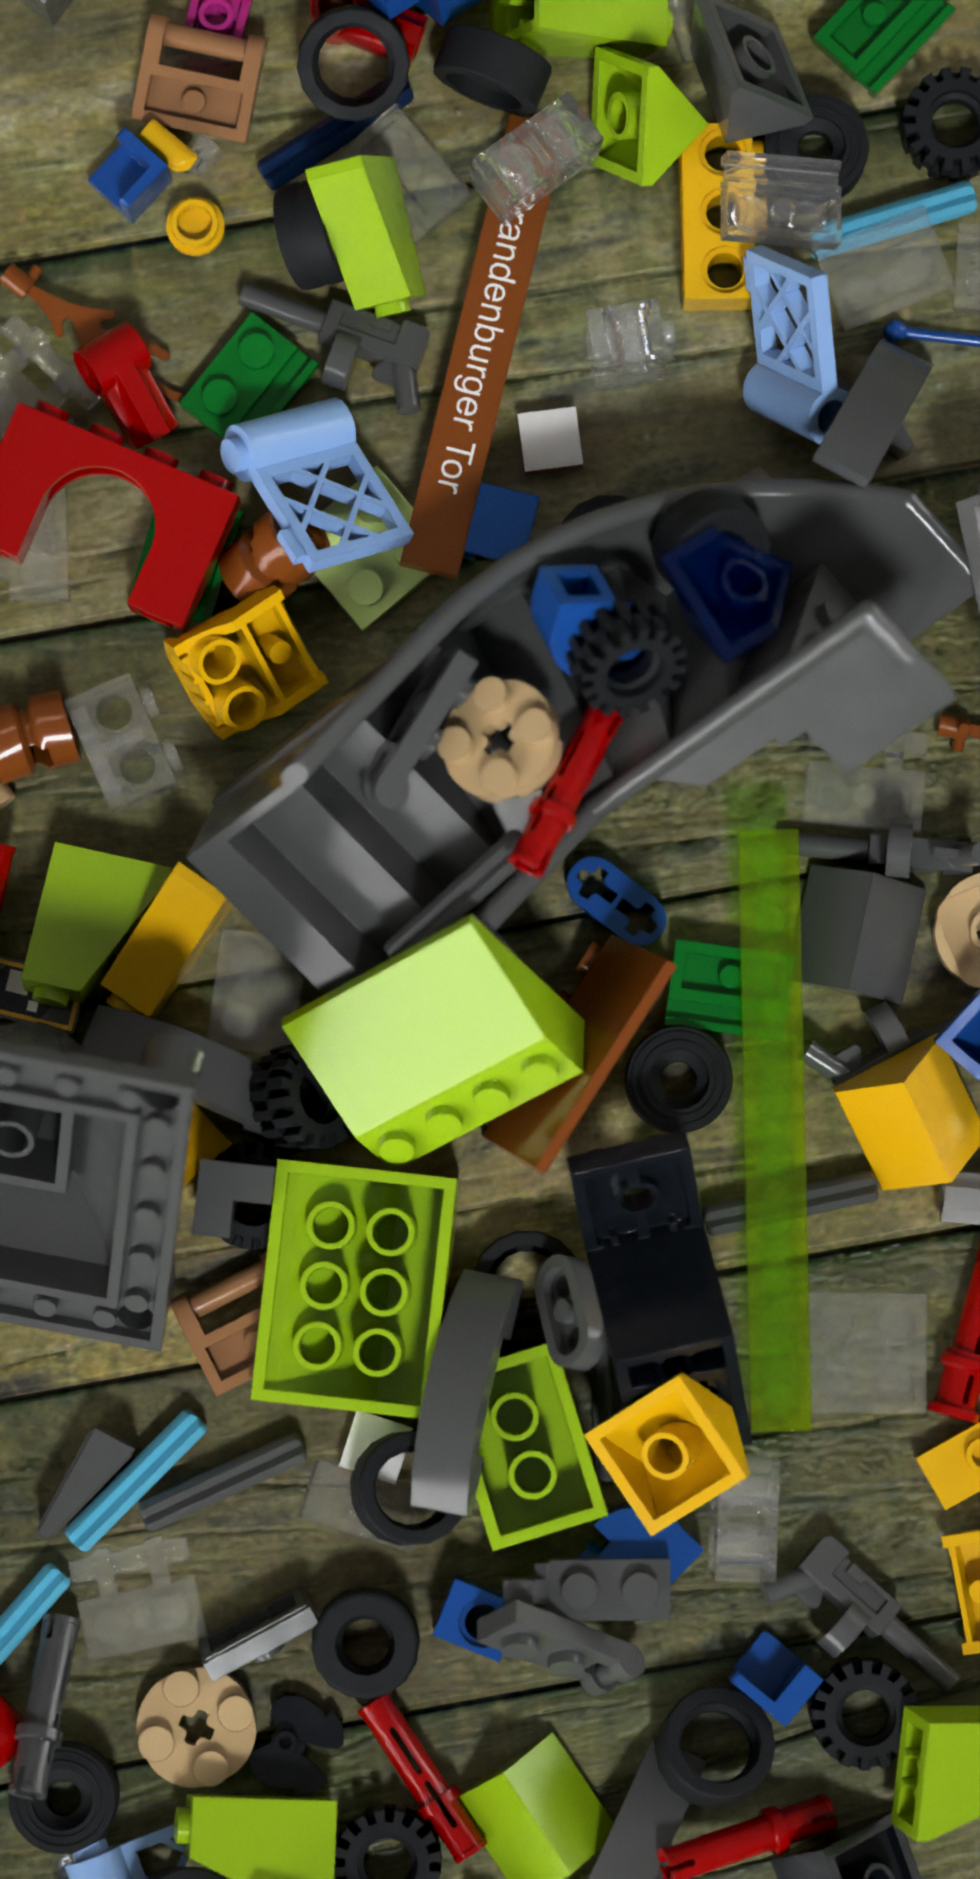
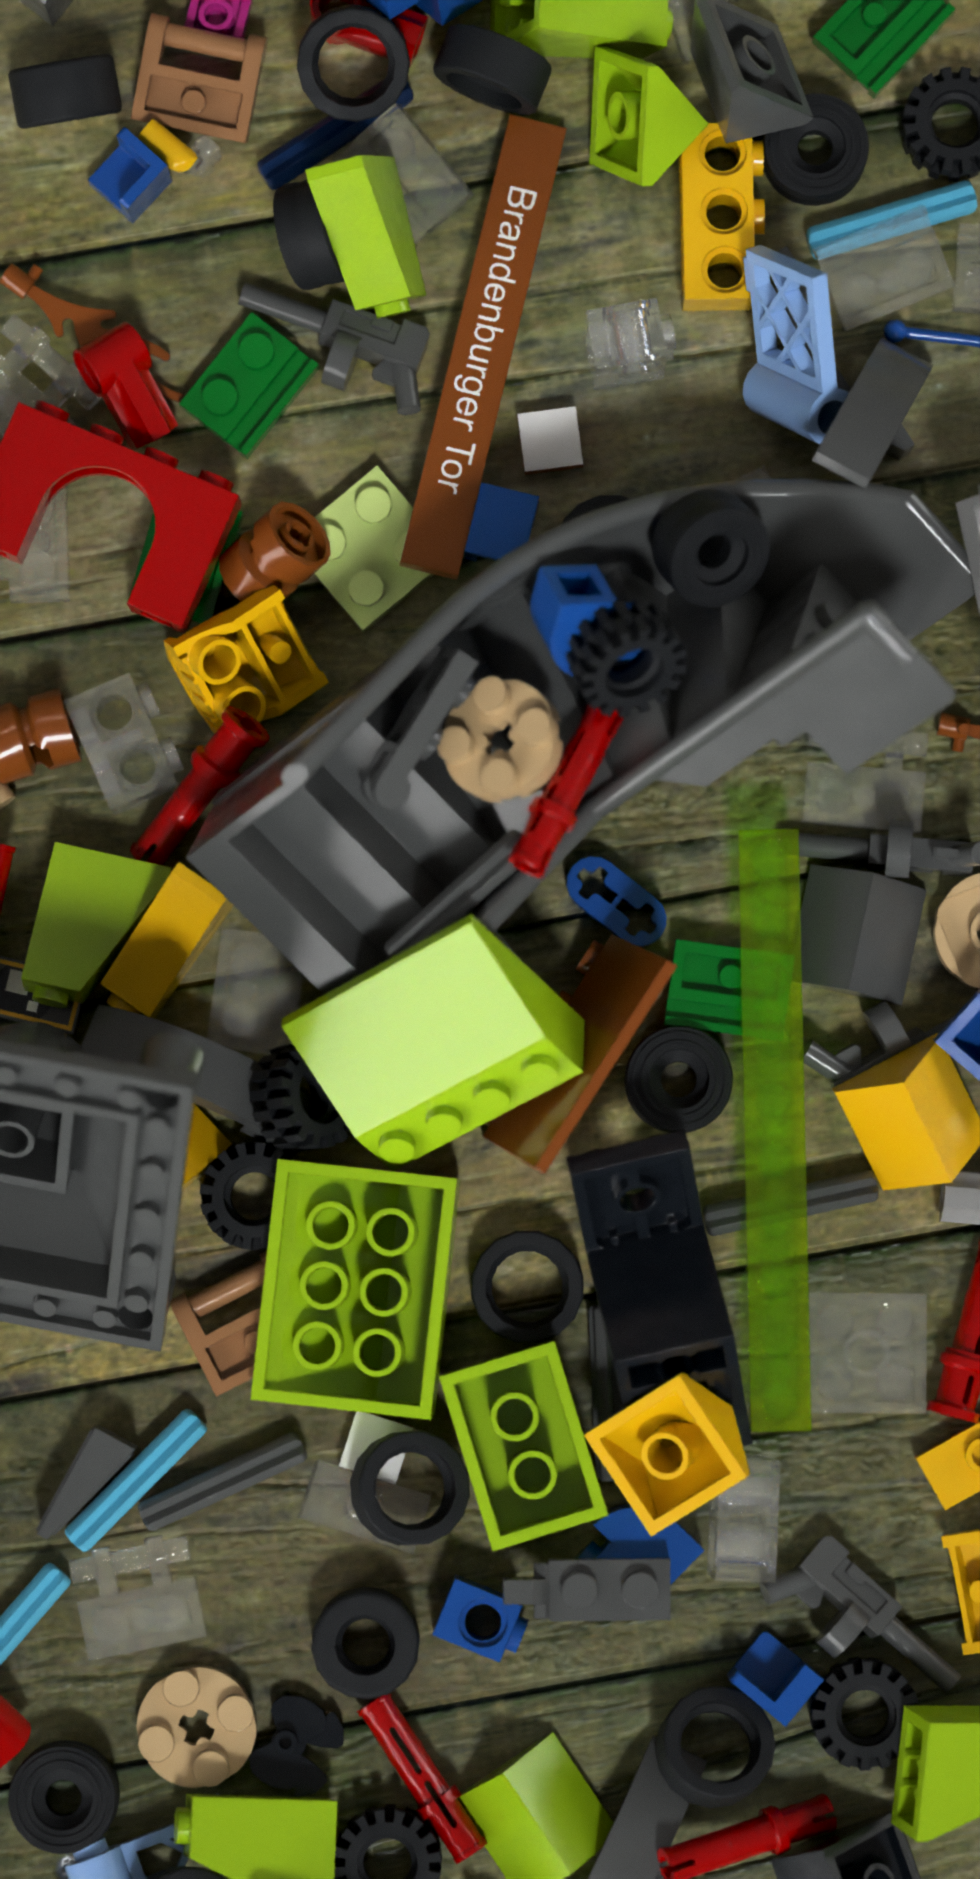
(41, 1721): dark grey pin -> none
(65, 90): none -> black tyre
(195, 226): yellow plate -> none
(212, 769): none -> red pin
(220, 1187): dark grey piece -> none
(258, 1633): dark grey plate -> none
(294, 449): light blue piece -> none
(459, 1392): dark grey slope -> none
(535, 158): clear brick -> none
(561, 1646): dark grey plate -> none
(570, 1312): dark grey plate -> none
(728, 591): clear blue slope -> none
(780, 200): clear plate -> none

